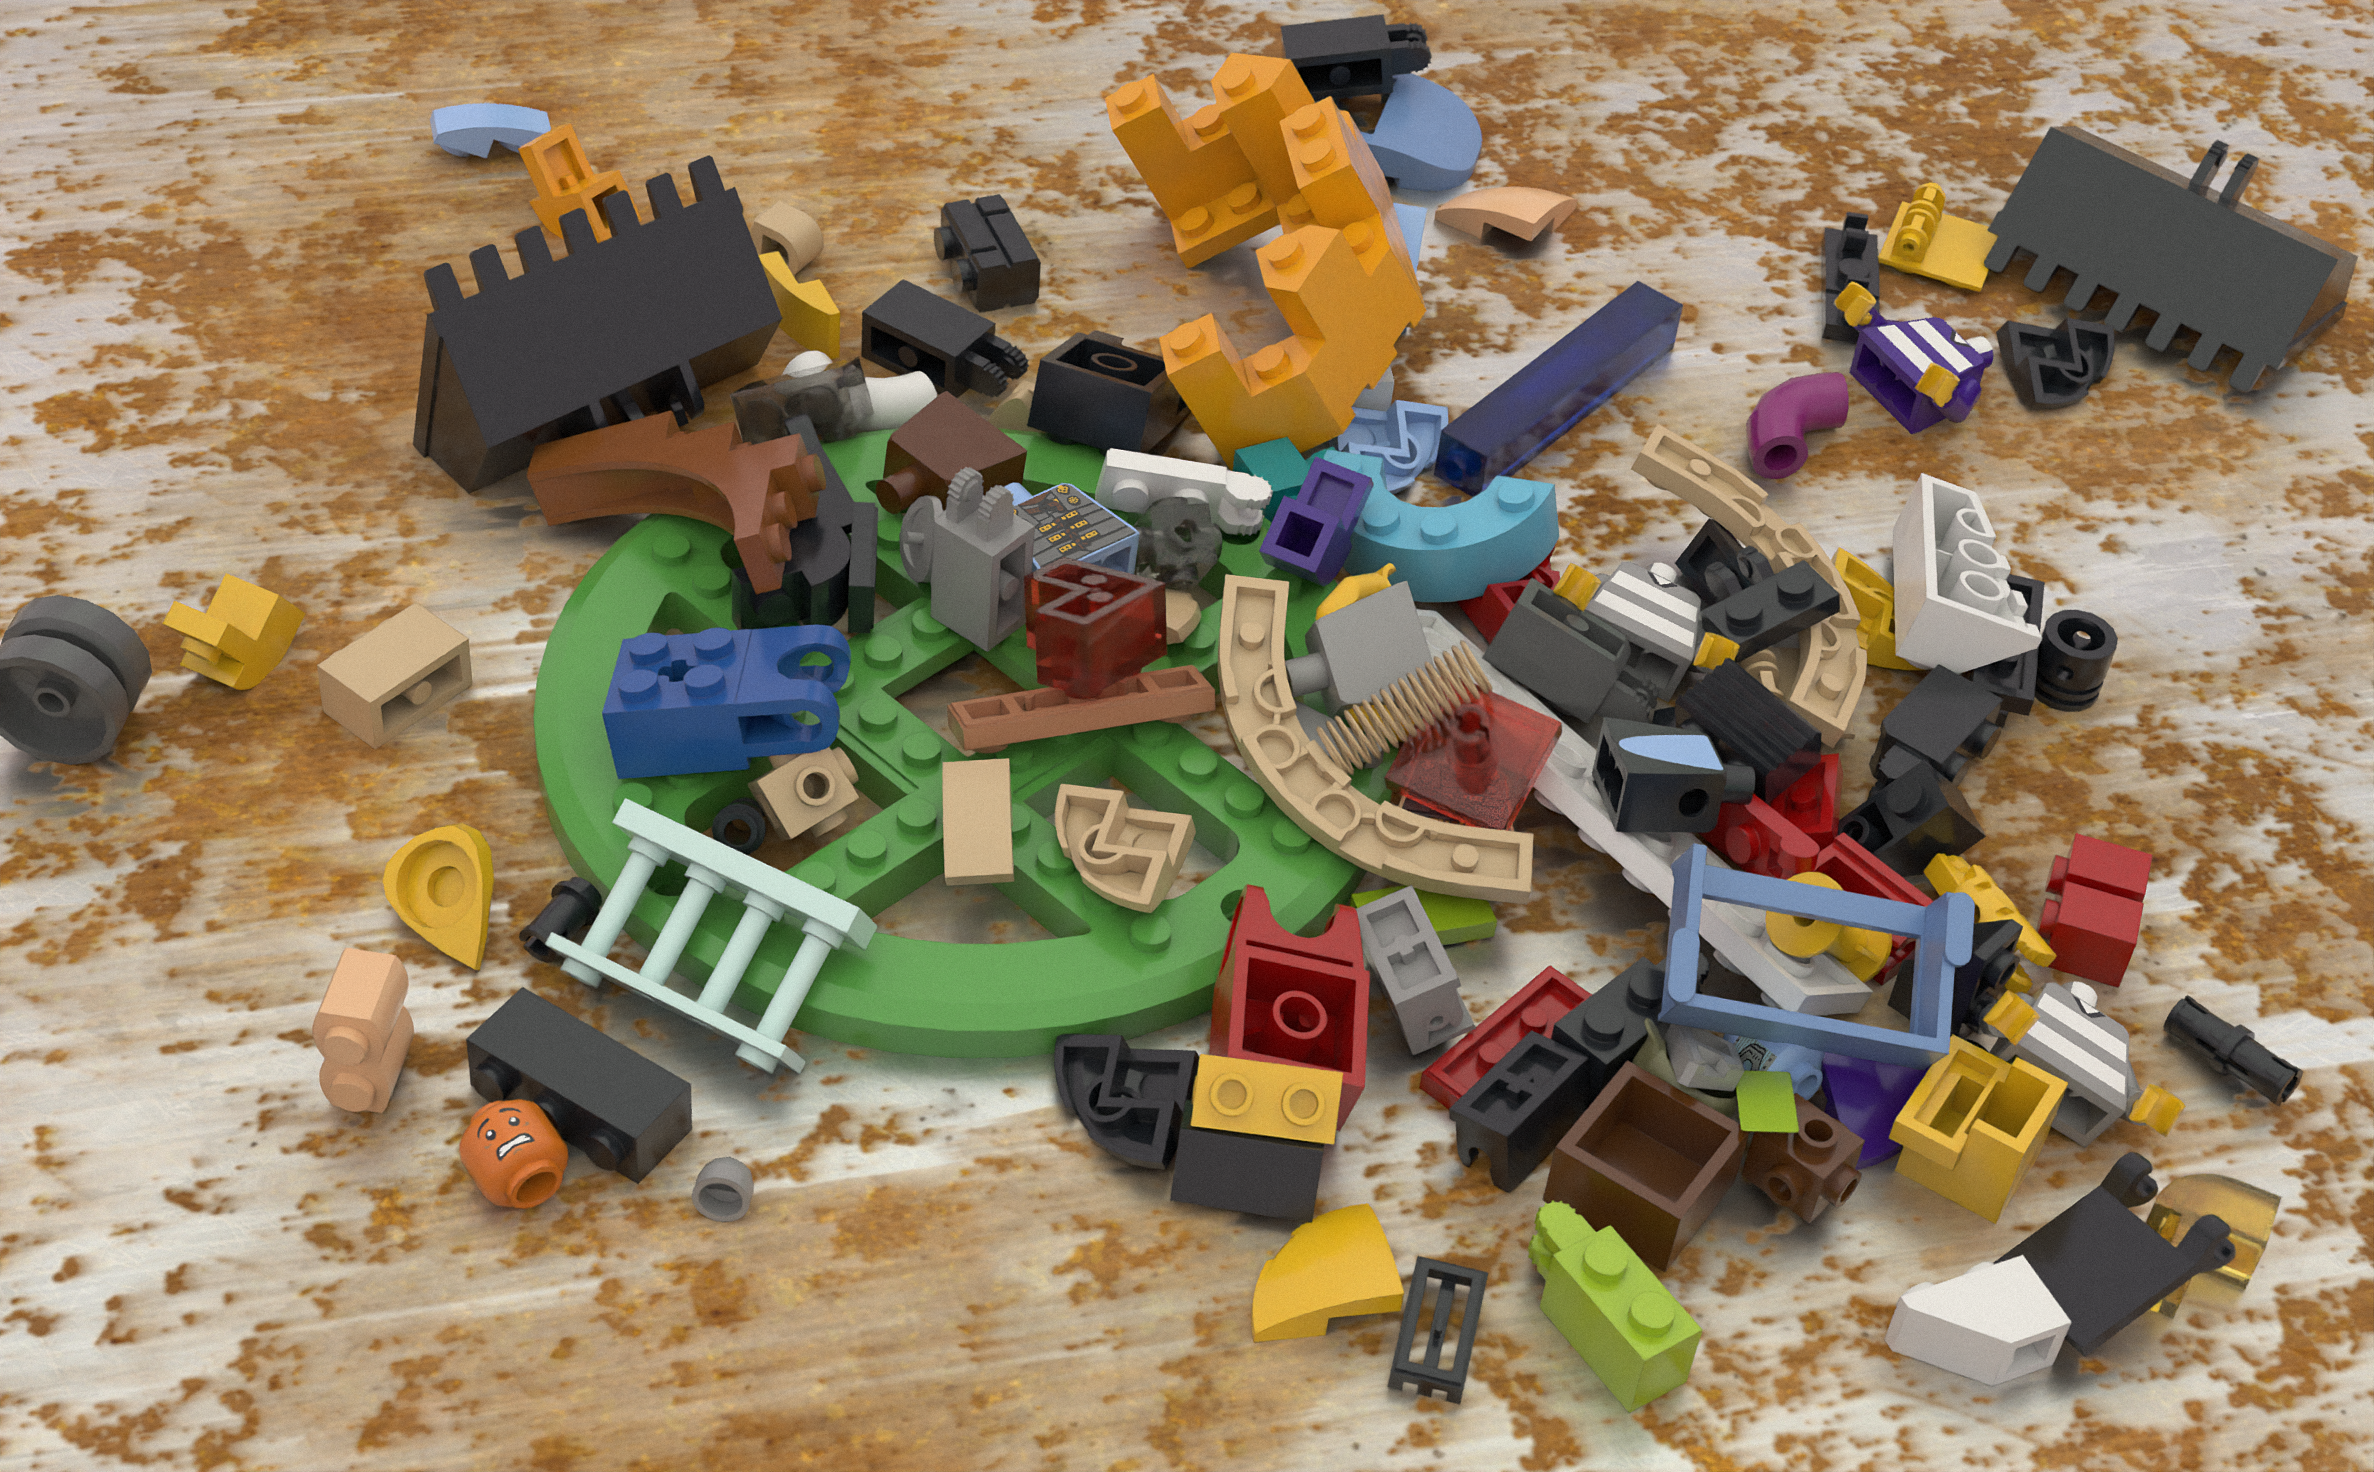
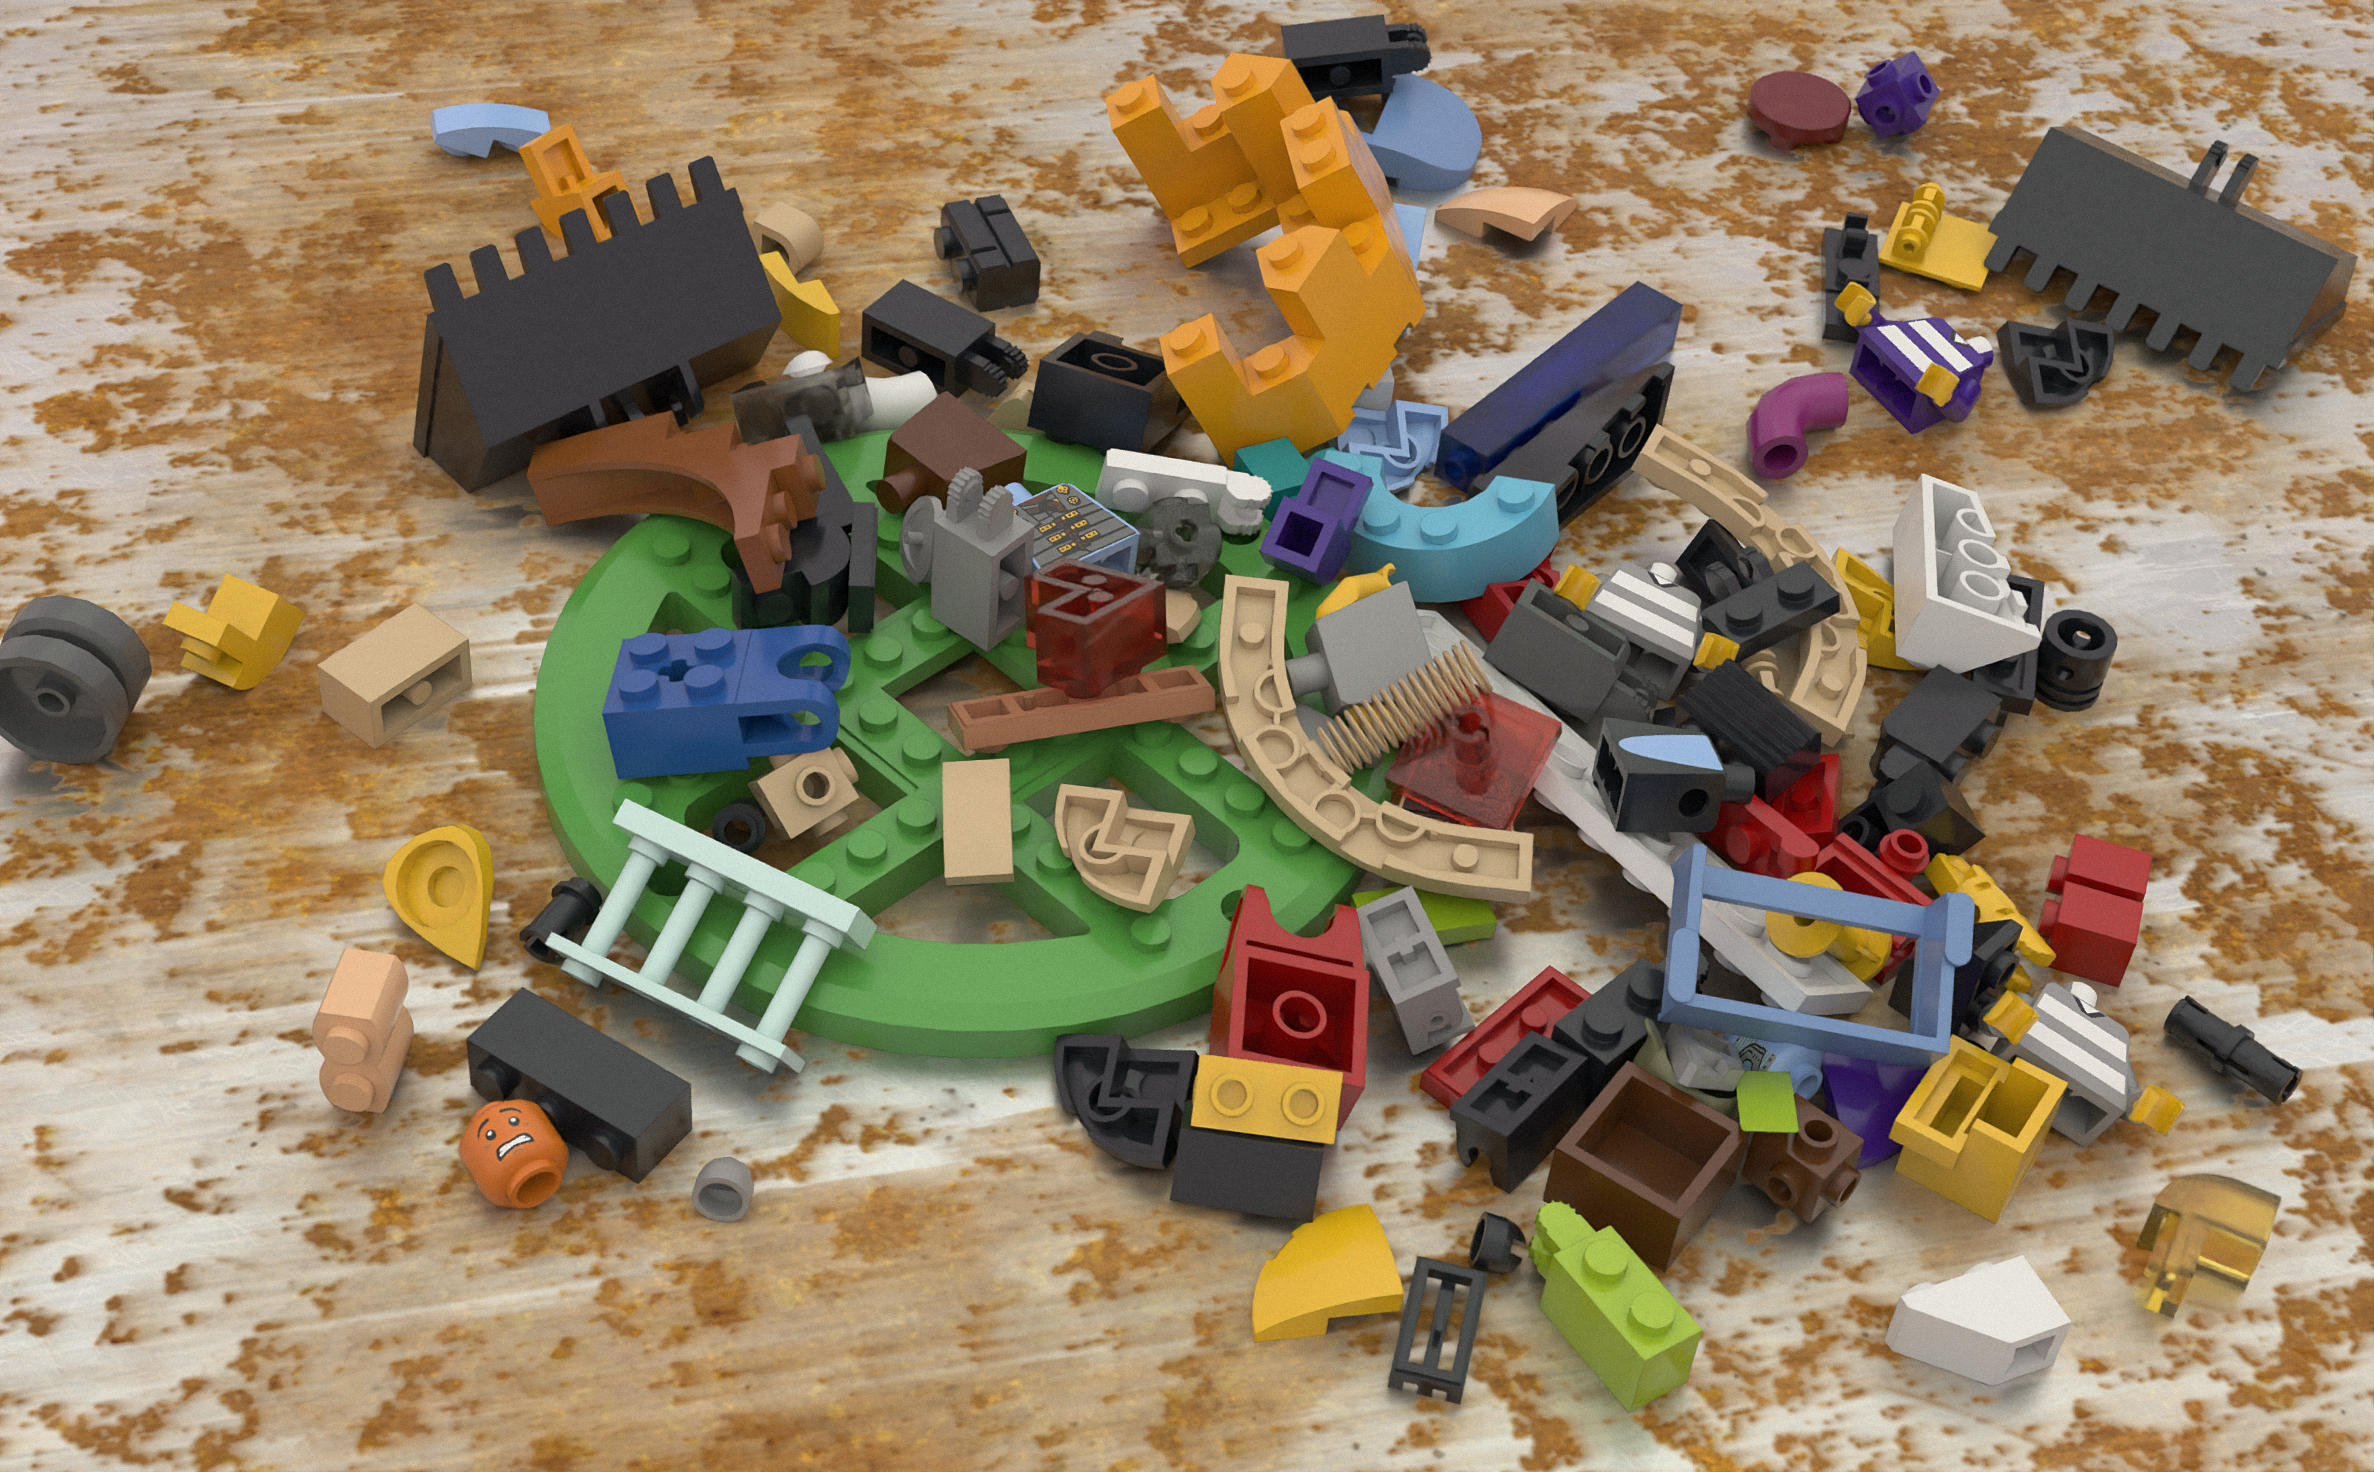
(1492, 1245): none -> black hinge
(1592, 443): none -> black wedge
(1799, 109): none -> dark red tile
(1897, 96): none -> dark purple brick
(1904, 853): none -> red pin
(2110, 1263): black flag -> none

